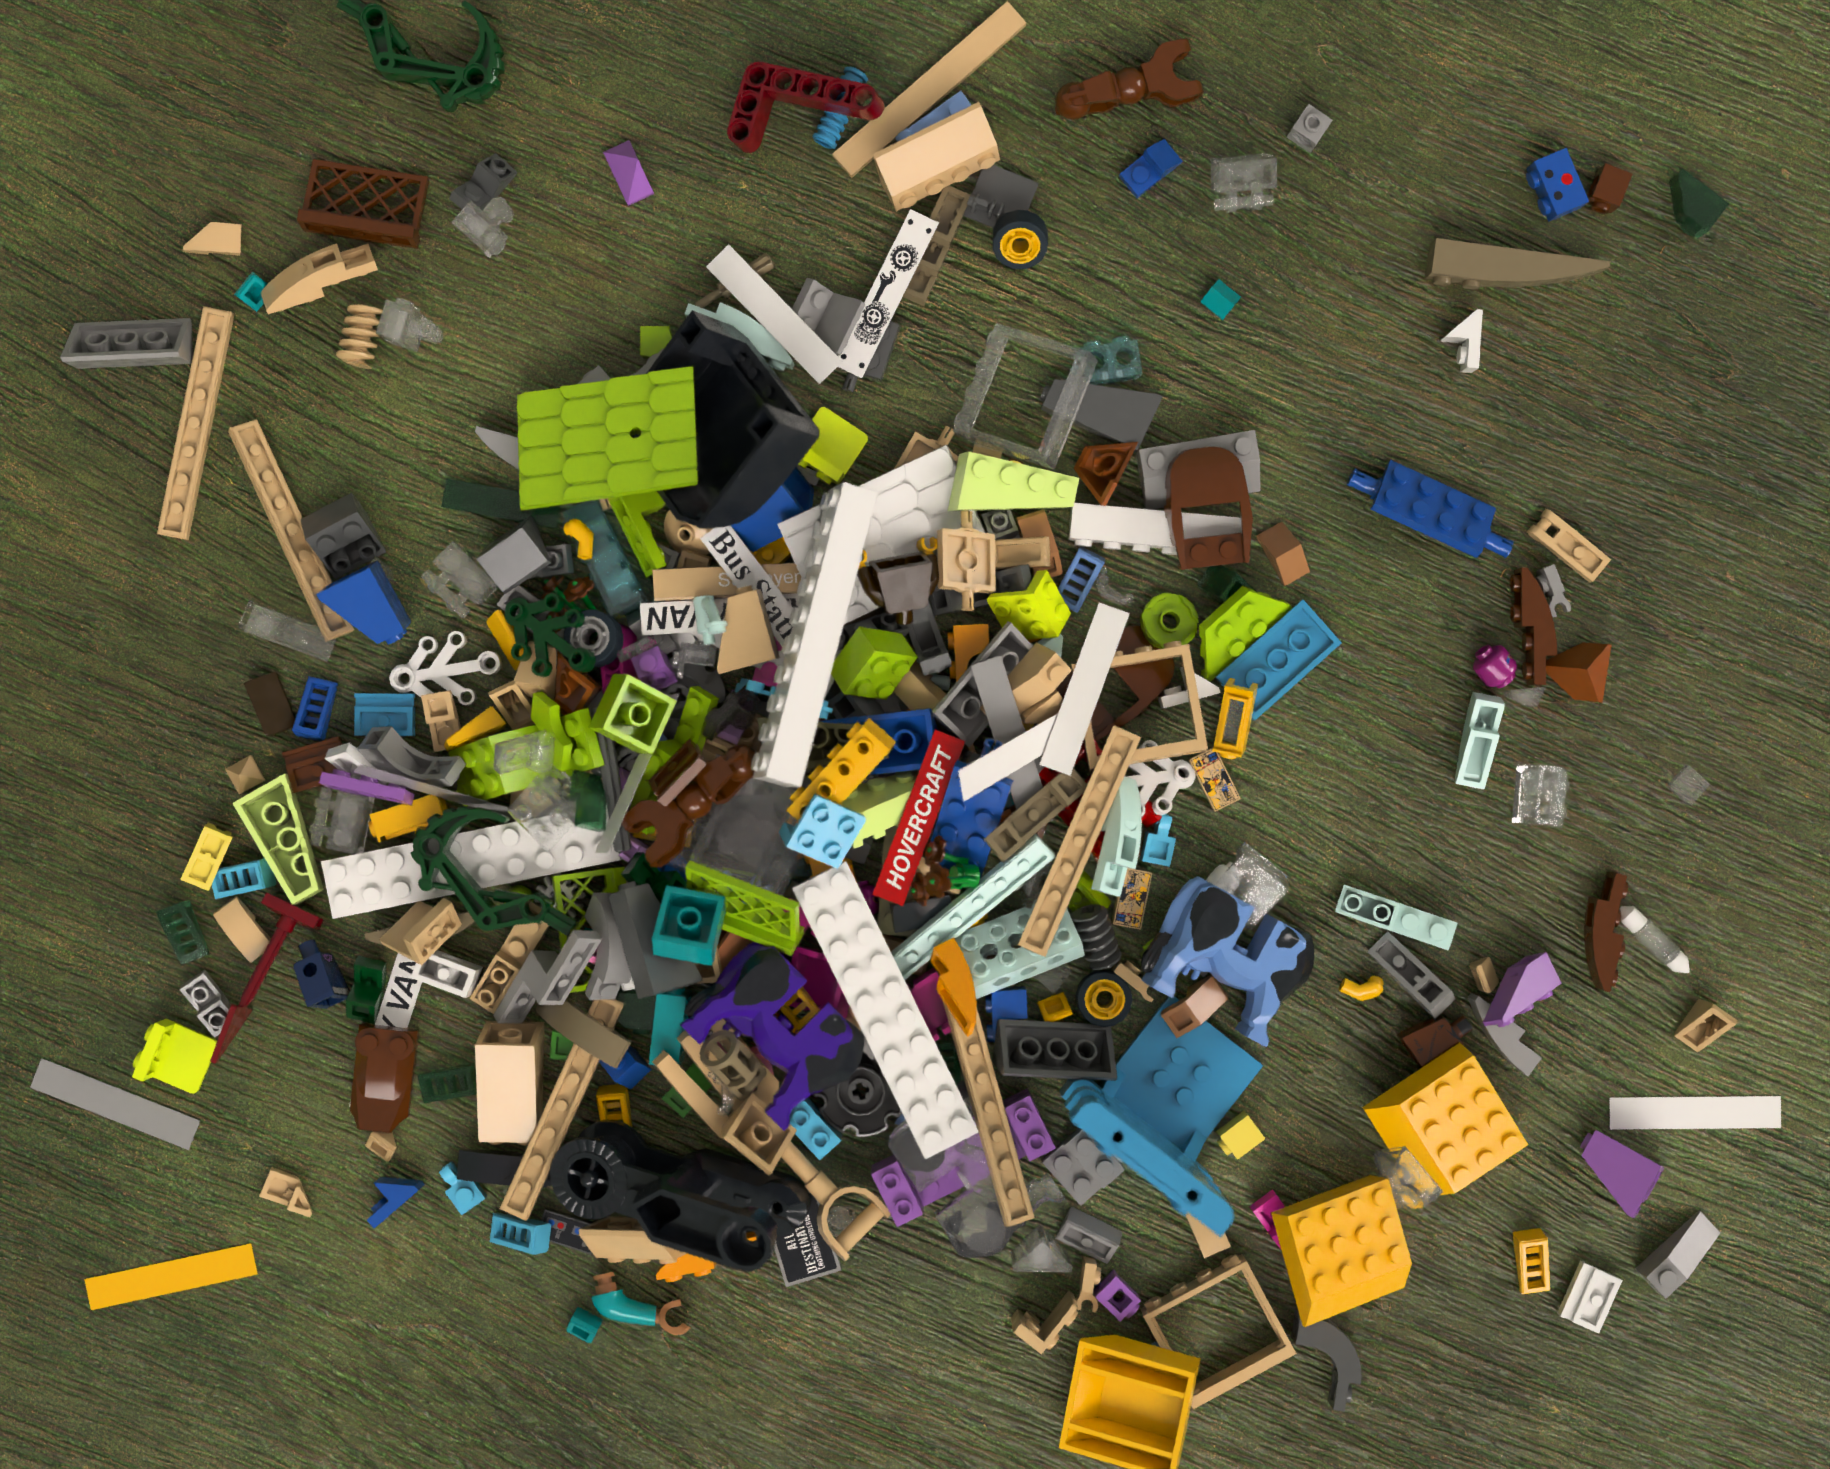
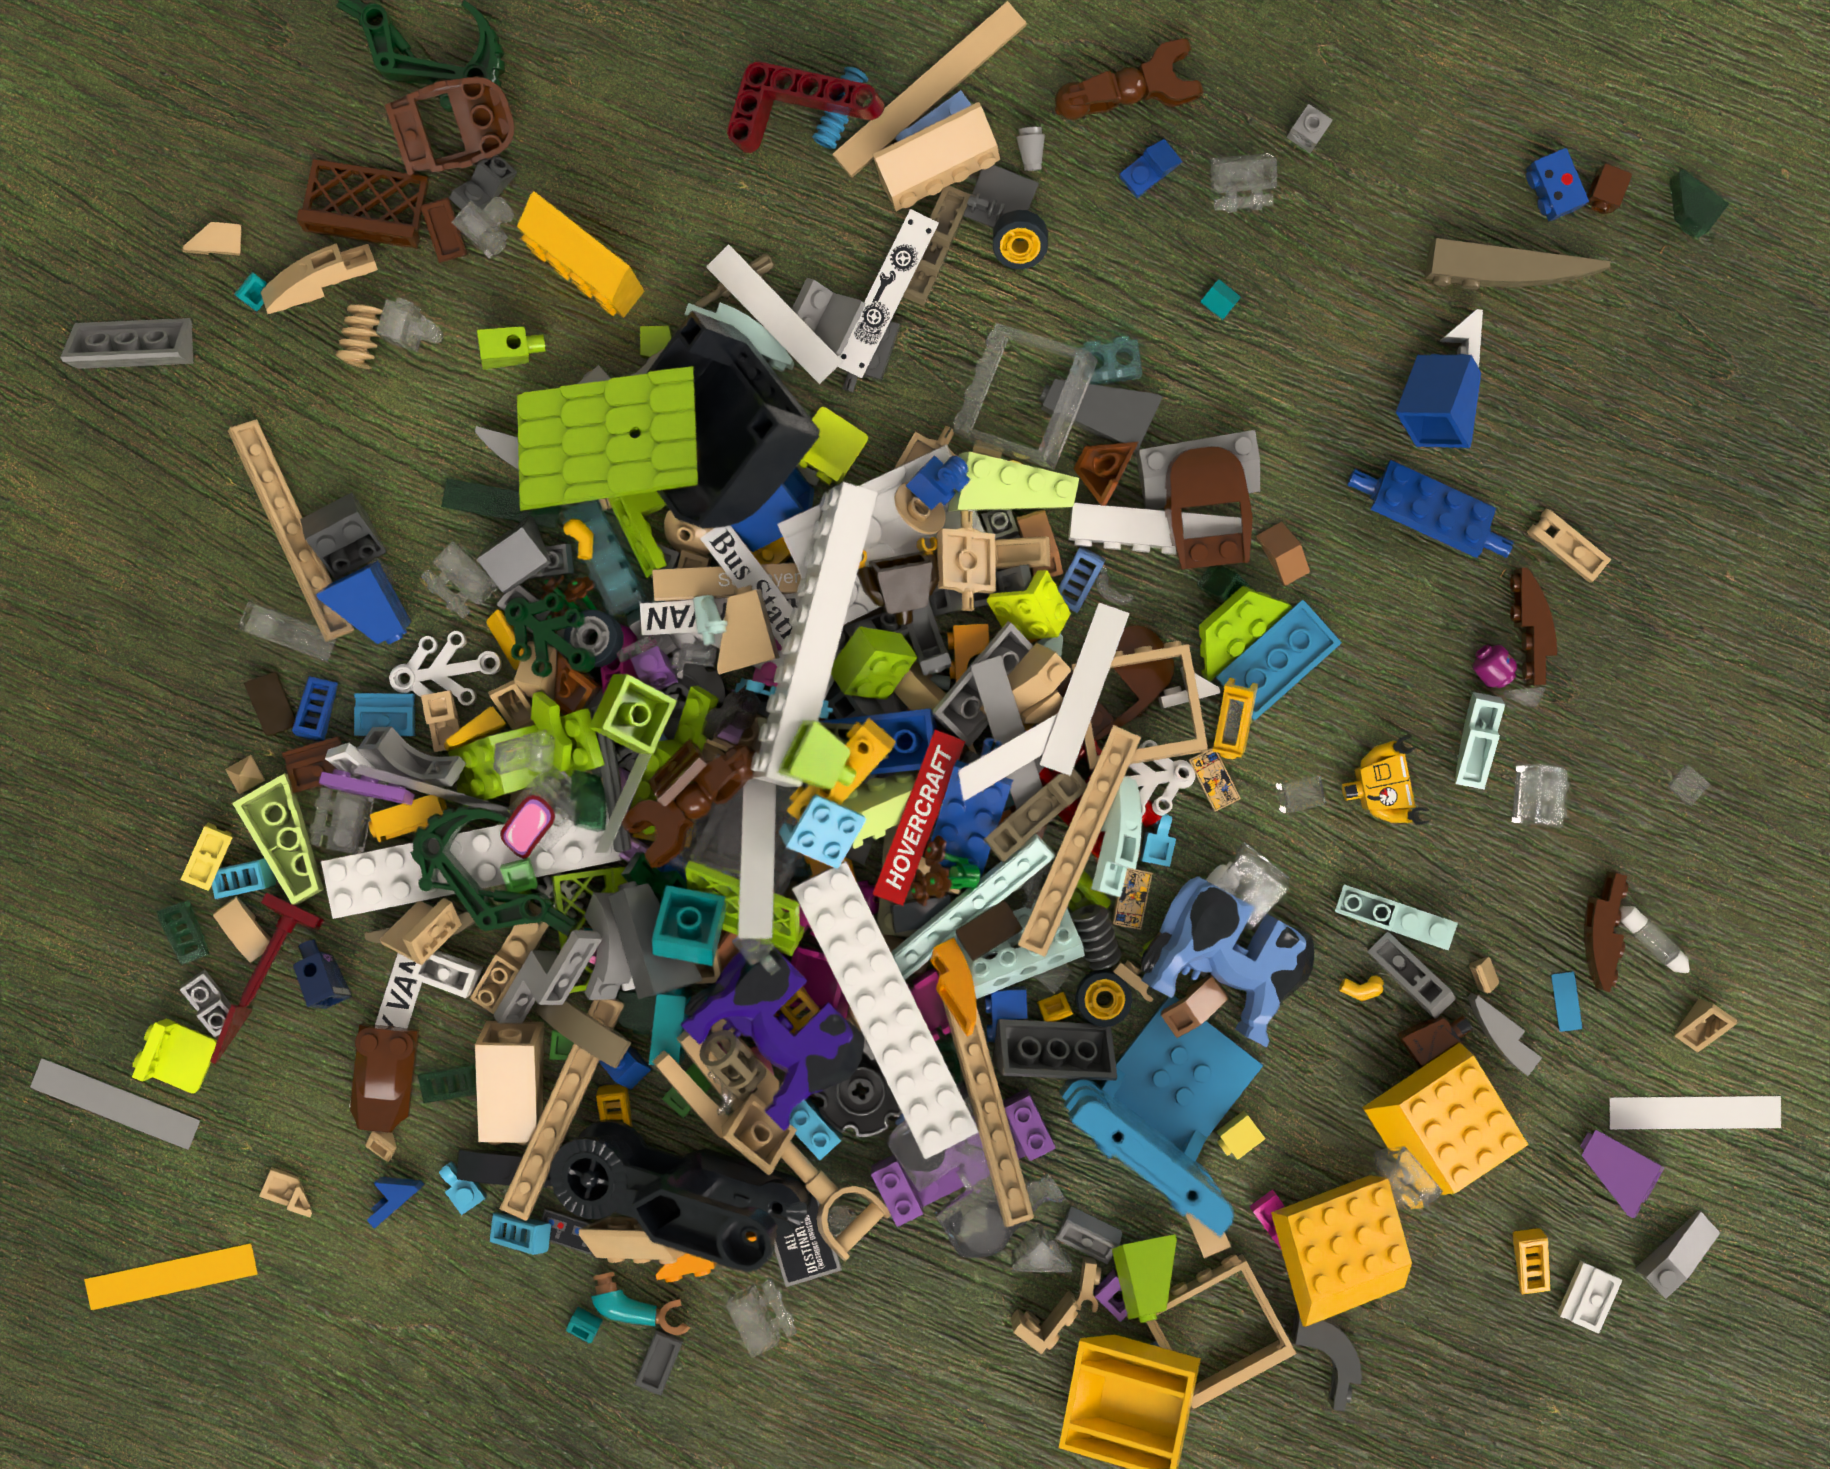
(195, 423): tan tile -> none
(367, 990): dark green slope -> none
(444, 235): none -> reddish brown tile
(480, 114): none -> reddish brown slope
(495, 349): none -> lime torso
(519, 875): none -> bright green tile
(527, 825): none -> sticker
(578, 257): none -> yellow slope
(628, 172): medium lavender slope -> none
(659, 1362): none -> dark grey tile
(754, 1321): none -> clear brick
(757, 860): none -> white sticker
(757, 950): none -> clear plate
(817, 758): none -> lime torso
(916, 513): none -> tan dish
(937, 480): none -> blue brick
(988, 930): none -> dark brown slope
(1031, 147): none -> light grey cone
(1082, 1166): light grey plate -> none
(1145, 1275): none -> lime slope
(1175, 605): lime tile -> none
(1300, 794): none -> clear slope
(1385, 784): none -> yellow torso
(1441, 400): none -> blue slope
(1521, 986): medium lavender slope -> none
(1553, 588): light grey plate -> none
(1566, 1001): none -> dark azure sticker
(1581, 671): dark orange slope -> none

